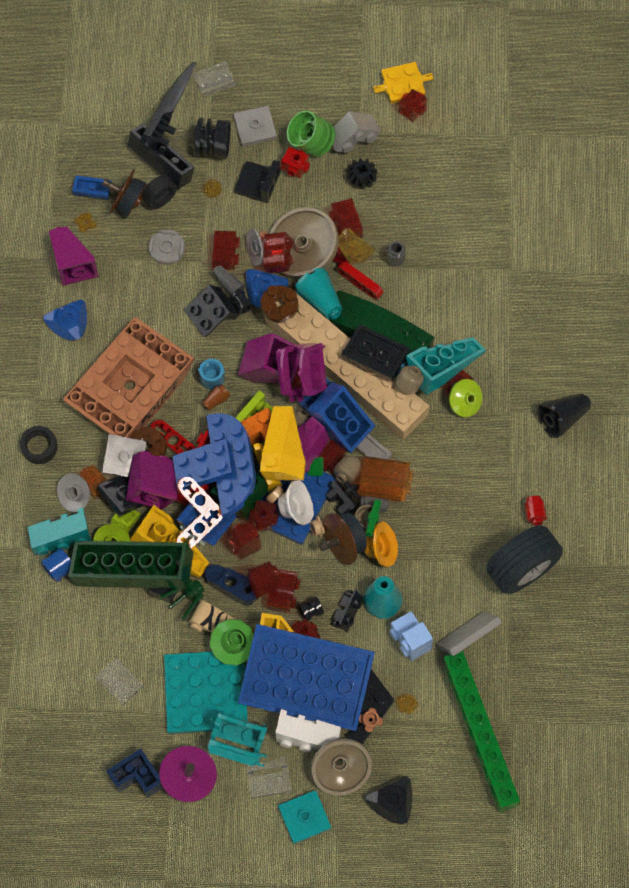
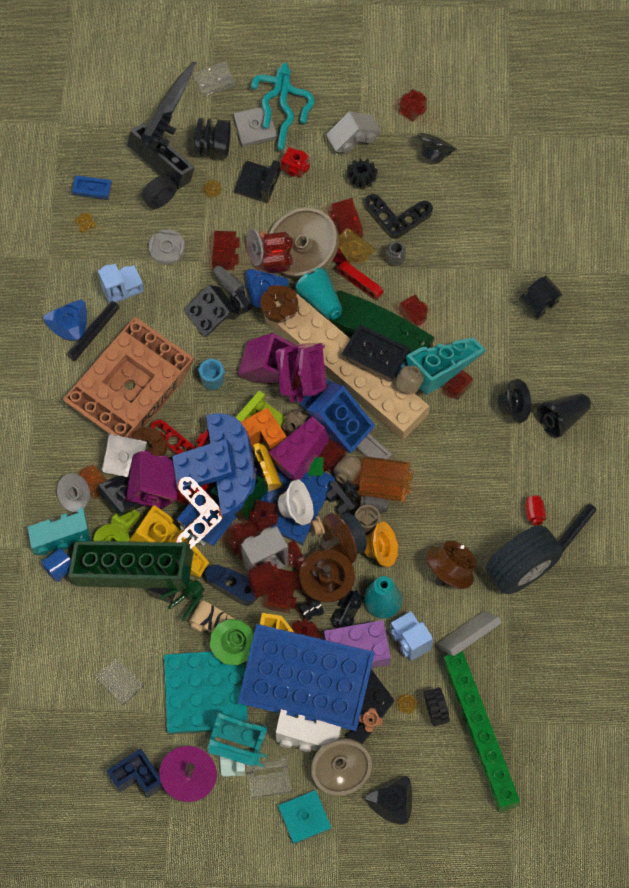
(38, 431): black tyre -> none
(72, 257): magenta slope -> none
(93, 331): none -> black axle
(120, 284): none -> light blue brick
(127, 195): piece -> none
(216, 397): dark orange cone -> none
(231, 768): none -> light aqua panel
(264, 548): none -> light grey brick
(274, 494): tan tile -> none
(282, 84): none -> teal plant
(283, 448): yellow wedge -> none
(295, 555): none -> clear red plate
(311, 133): bright green wheel -> none
(327, 575): none -> reddish brown piece
(365, 636): none -> medium lavender brick
(373, 518): green bar -> none
(393, 220): none -> black beam
(402, 80): yellow plate -> none
(414, 310): none -> clear red brick
(434, 147): none -> black hat
(436, 706): none -> black tyre
(452, 564): none -> reddish brown piece
(459, 398): lime dish -> none
(515, 401): none -> black hat
(540, 296): none -> black brick
(576, 526): none -> black axle

